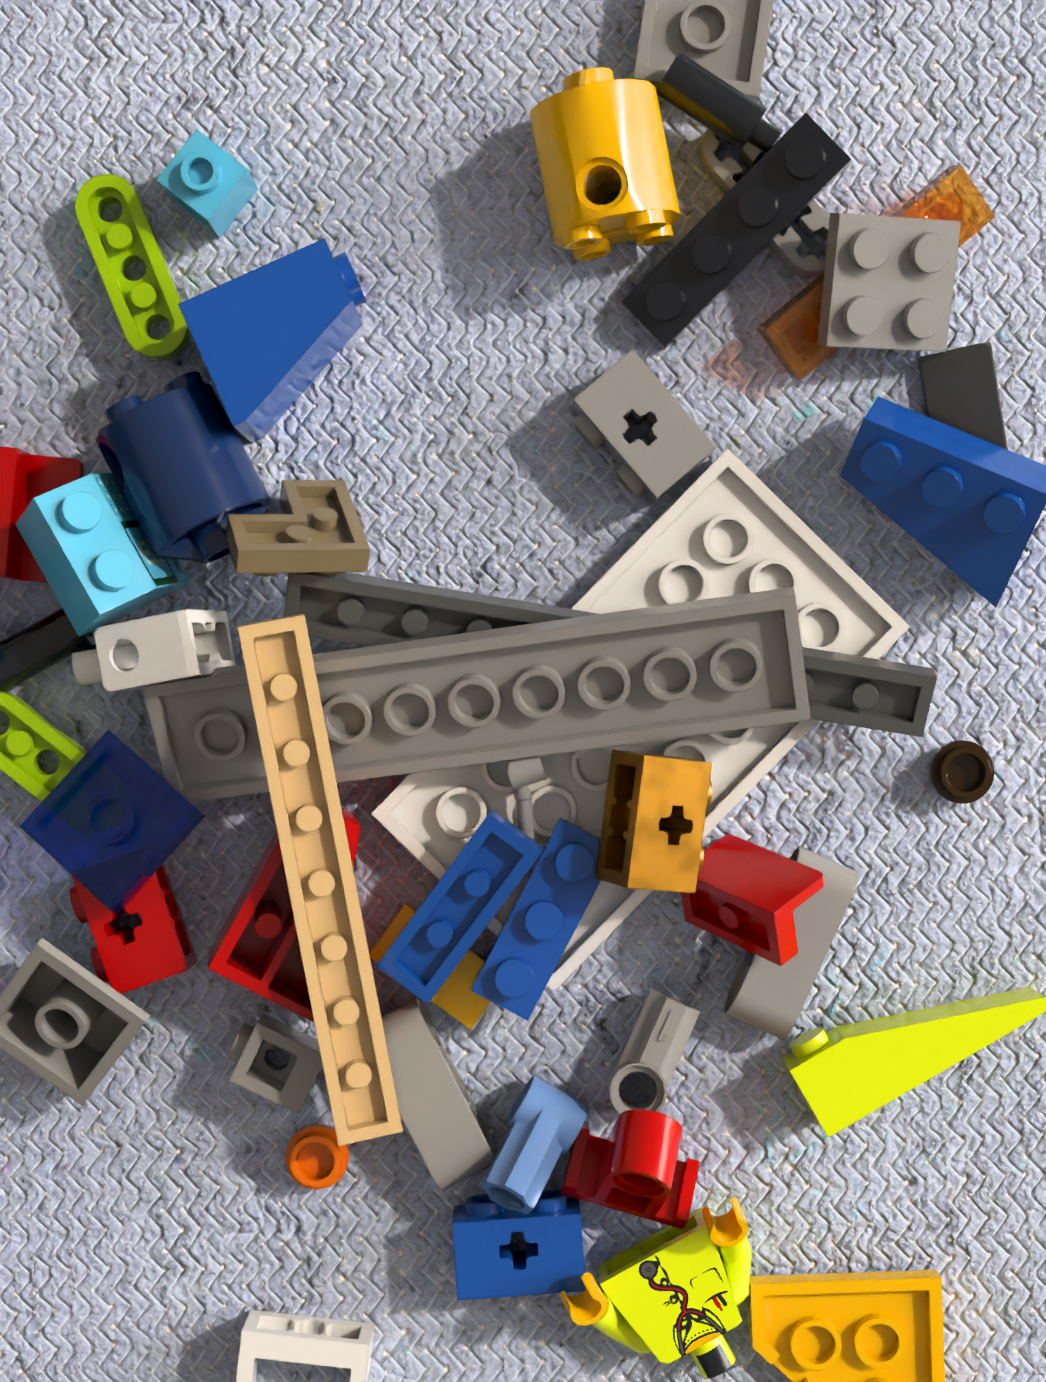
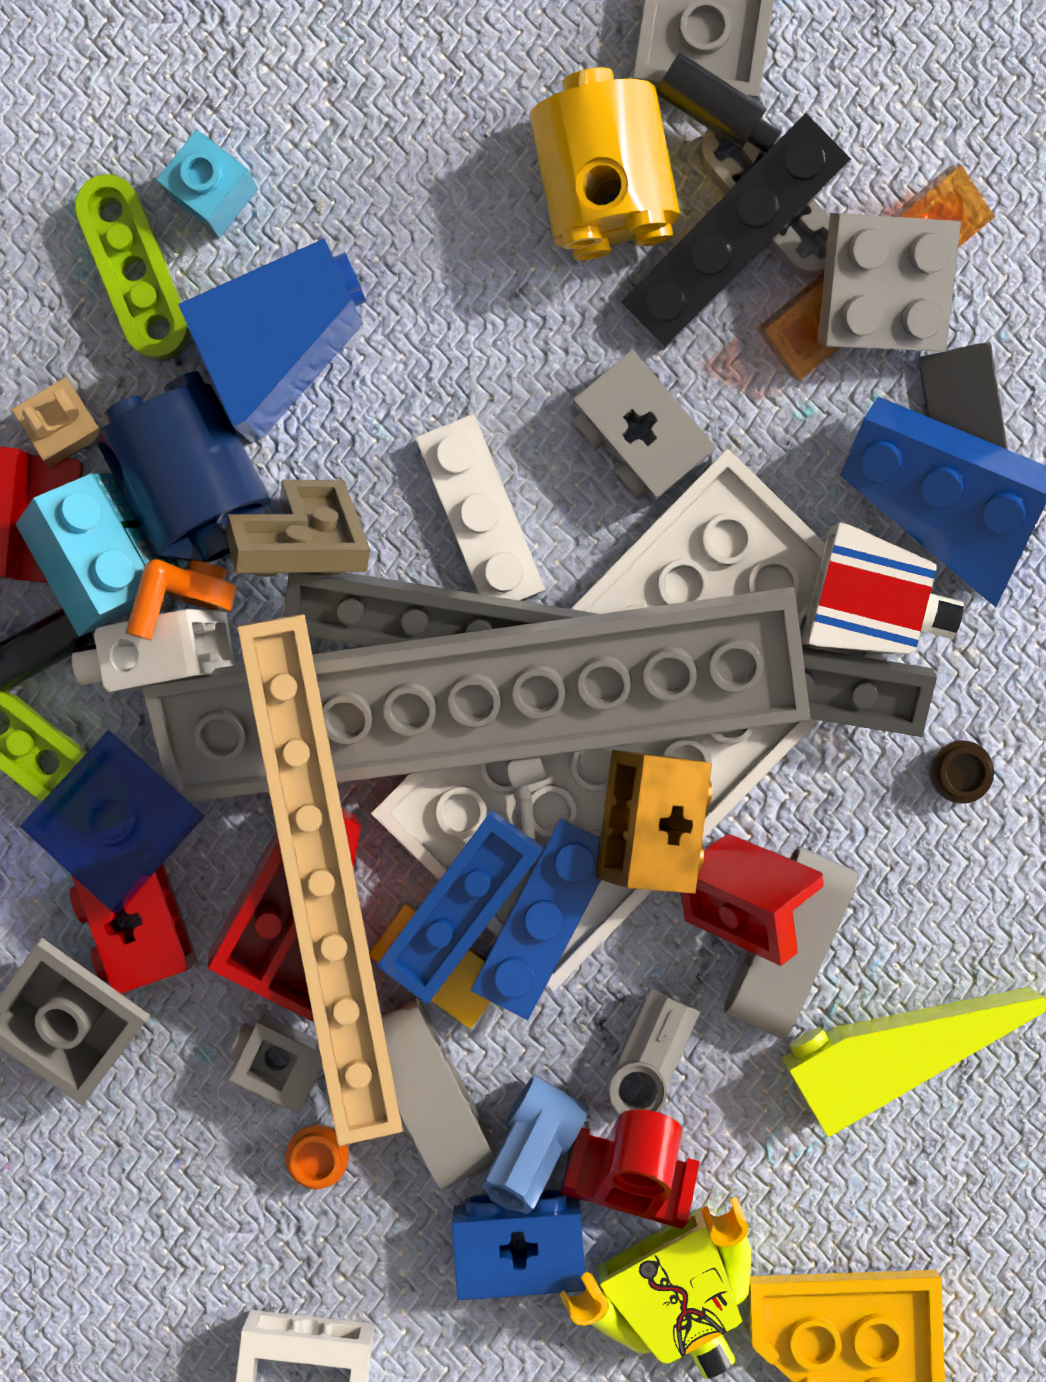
(57, 422): none -> tan tile
(199, 585): none -> orange plate
(480, 510): none -> white plate
(874, 597): none -> torso

